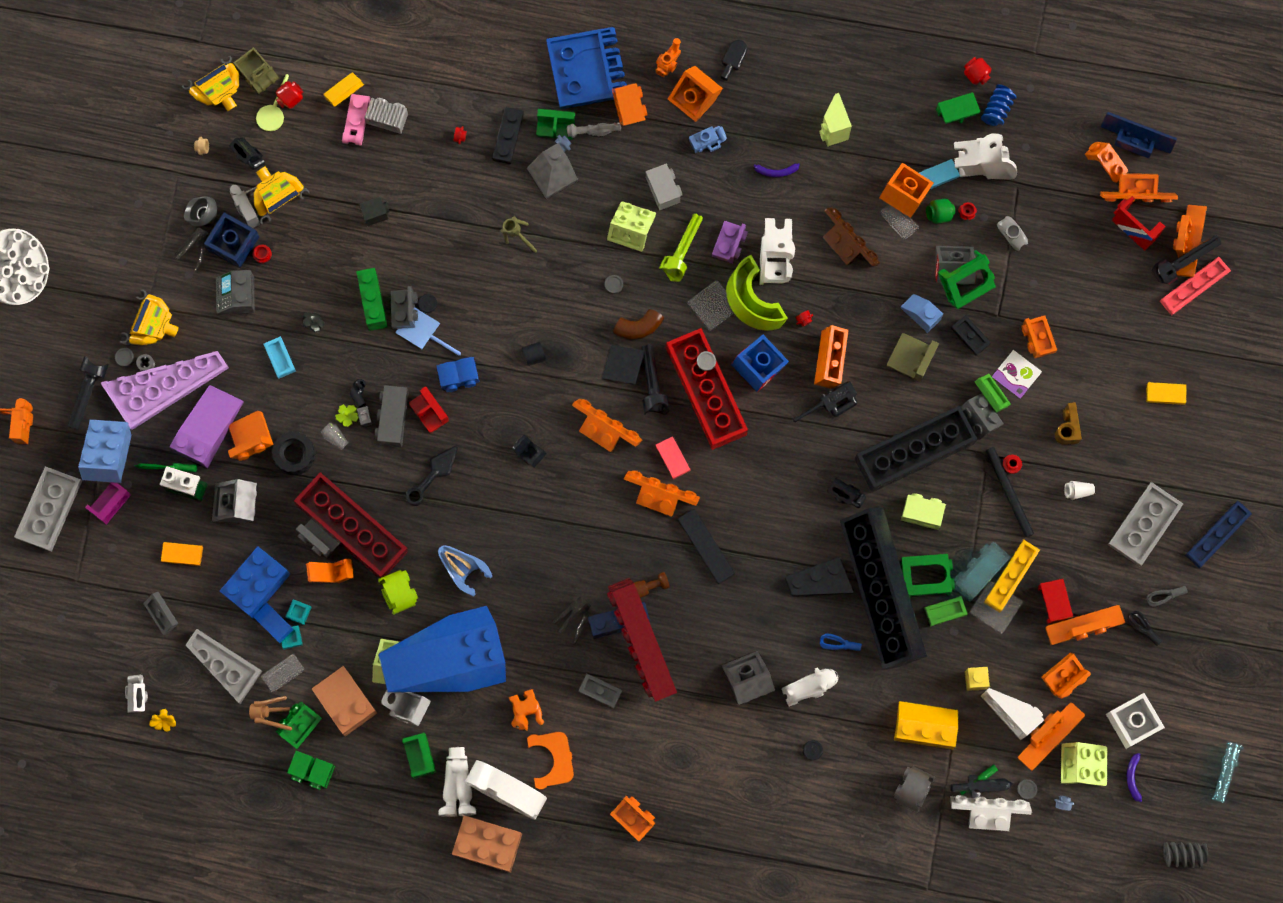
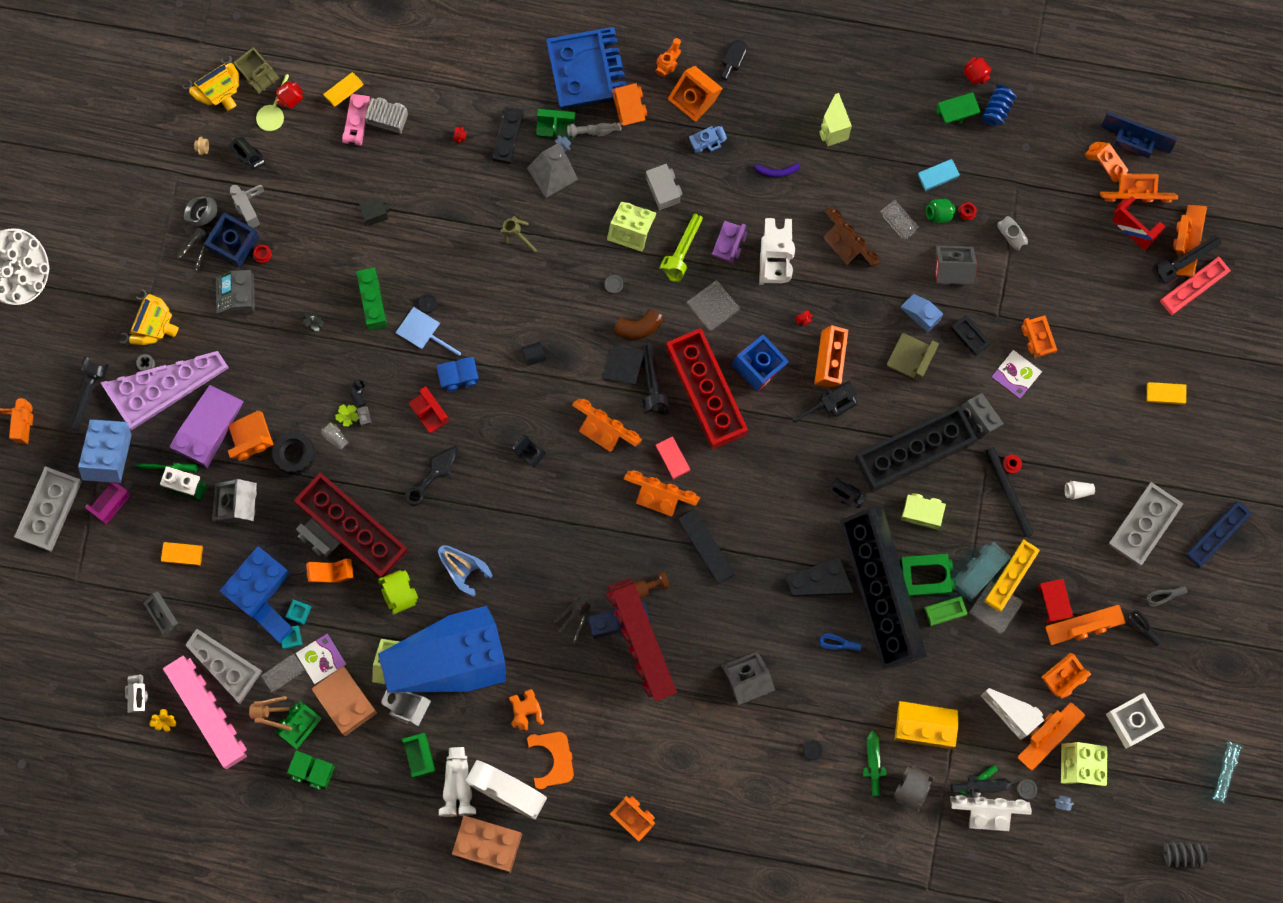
(124, 357): dark grey piece -> none
(204, 712): none -> bright pink brick
(275, 191): yellow torso -> none
(279, 357): medium azure tile -> none
(320, 658): none -> sticker
(392, 416): dark grey brick -> none
(403, 308): dark grey bracket -> none
(600, 691): dark grey plate -> none
(706, 361): light grey piece -> none
(746, 304): lime brick -> none
(810, 686): white animal -> none
(874, 763): none -> green sword
(906, 190): orange brick -> none
(950, 279): green panel -> none
(977, 678): light yellow brick -> none
(980, 159): white piece -> none
(992, 393): bright green tile -> none
(1072, 426): pearl gold plate -> none
(1131, 777): dark purple piece -> none

